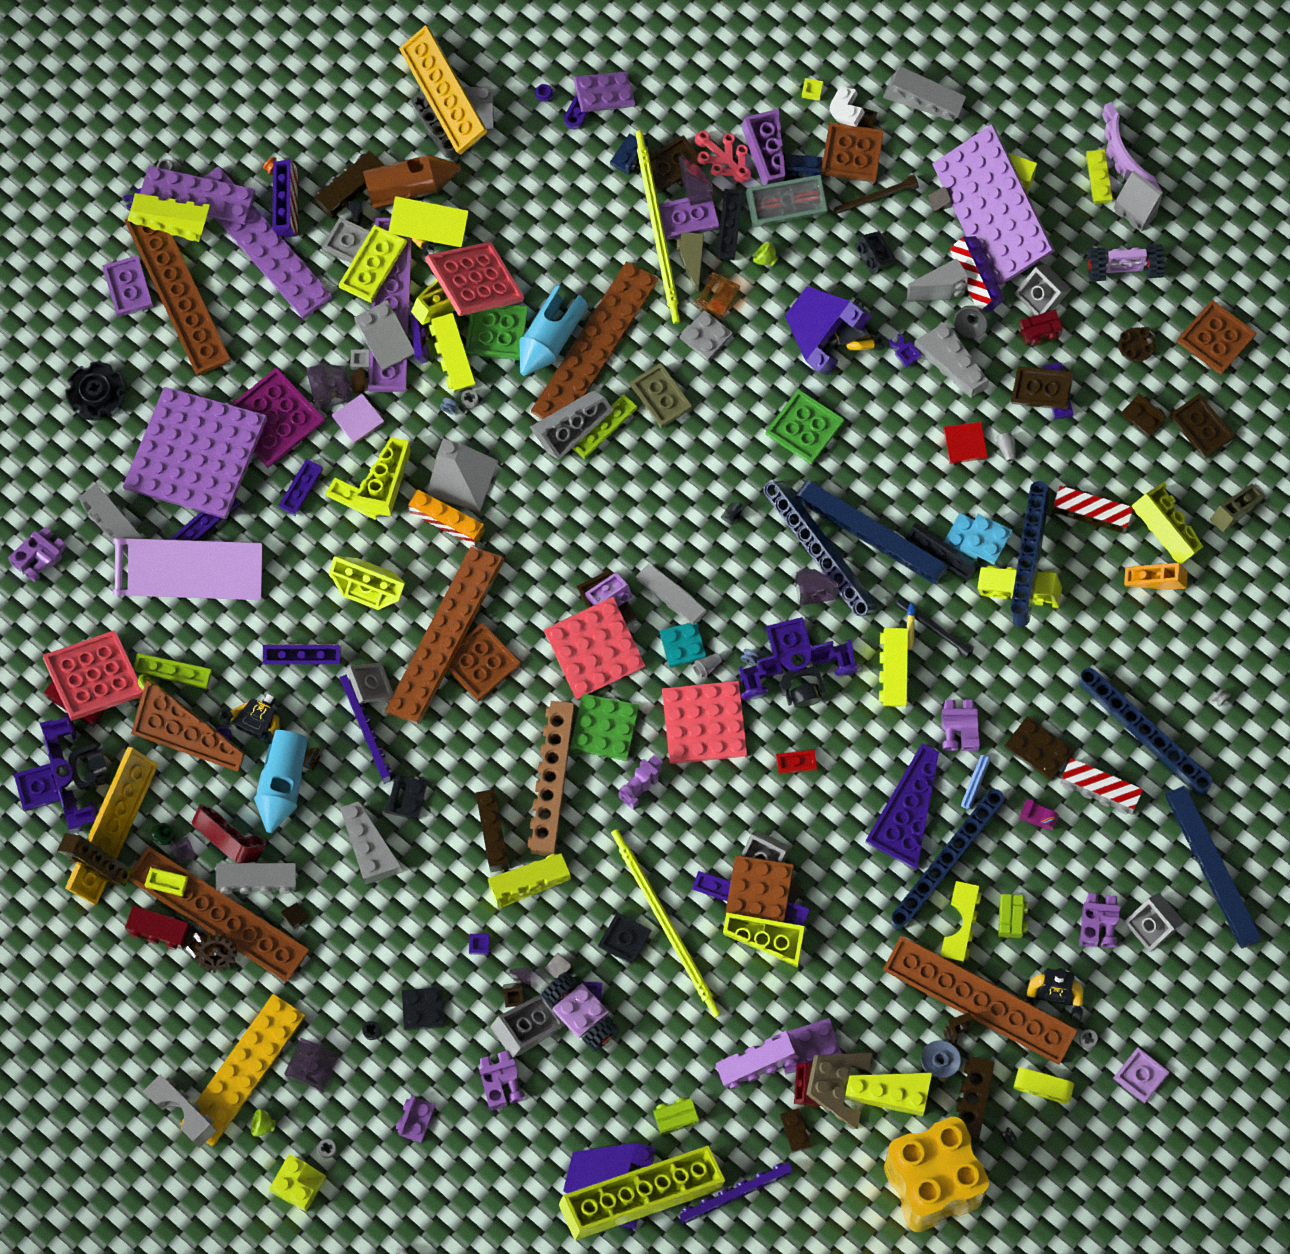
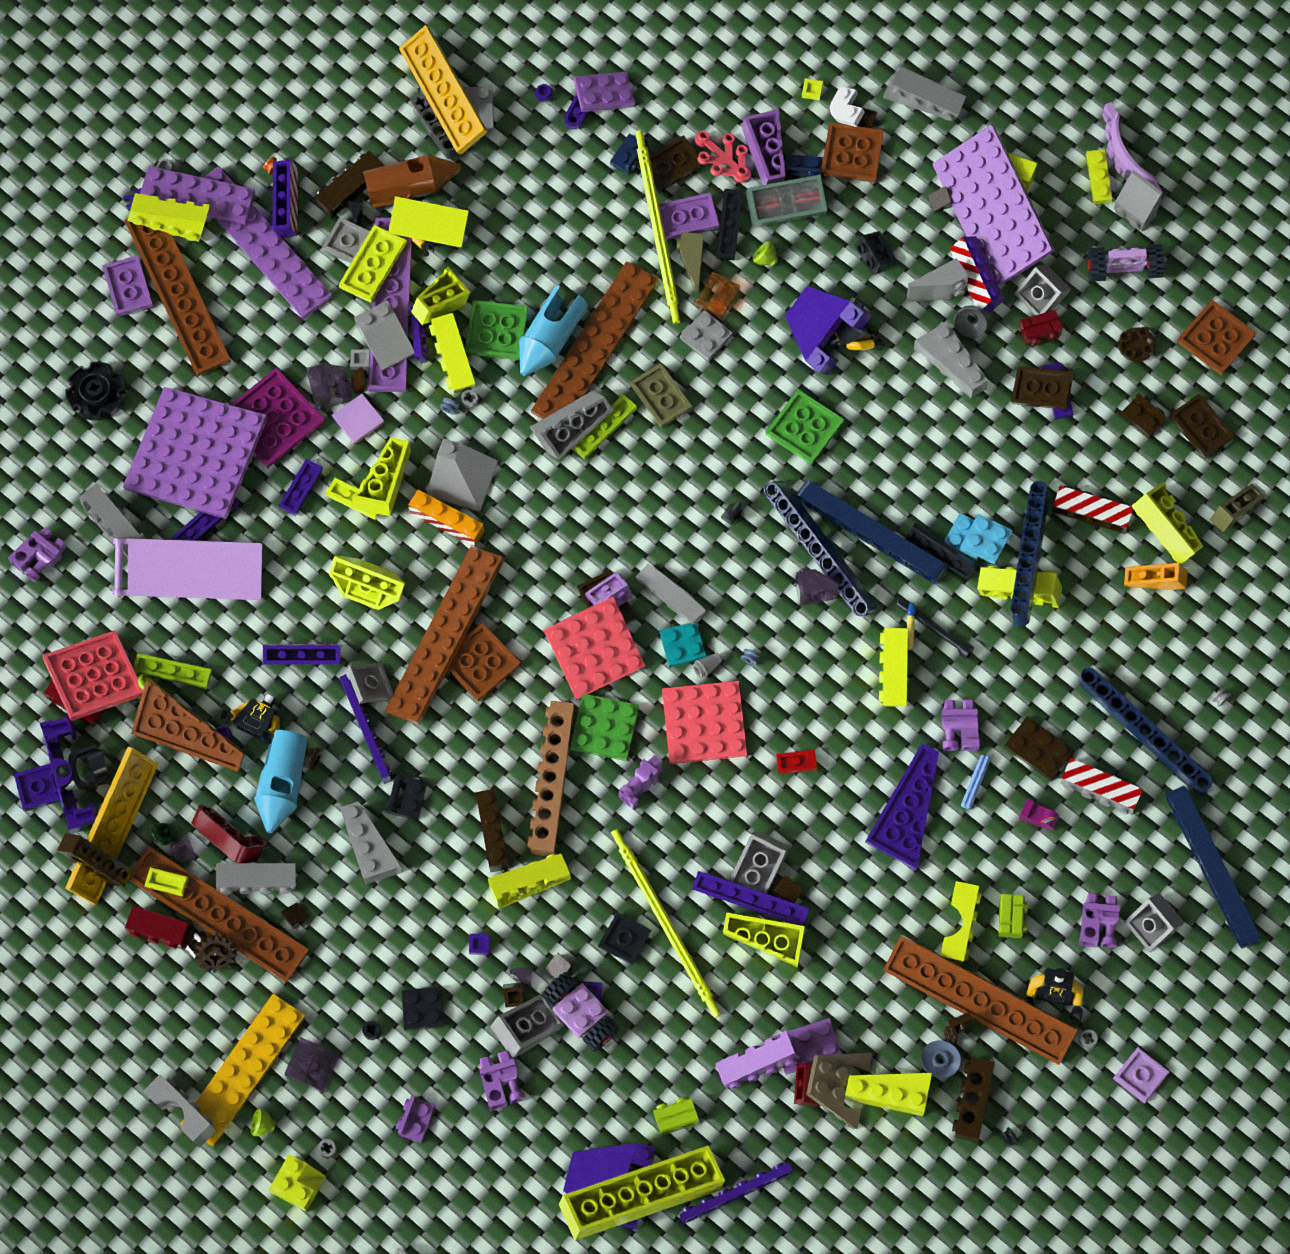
(474, 278): coral plate -> none
(695, 182): clear purple slope -> none
(759, 888): dark orange plate -> none
(790, 644): dark purple piece -> none
(795, 1130): dark brown plate -> none
(905, 352): dark purple plate -> none
(909, 183): dark brown piece -> none
(936, 1174): yellow brick -> none
(951, 851): dark blue beam -> none
(965, 442): red tile -> none
(1007, 446): light grey cone -> none
(1044, 1085): neon yellow beam -> none

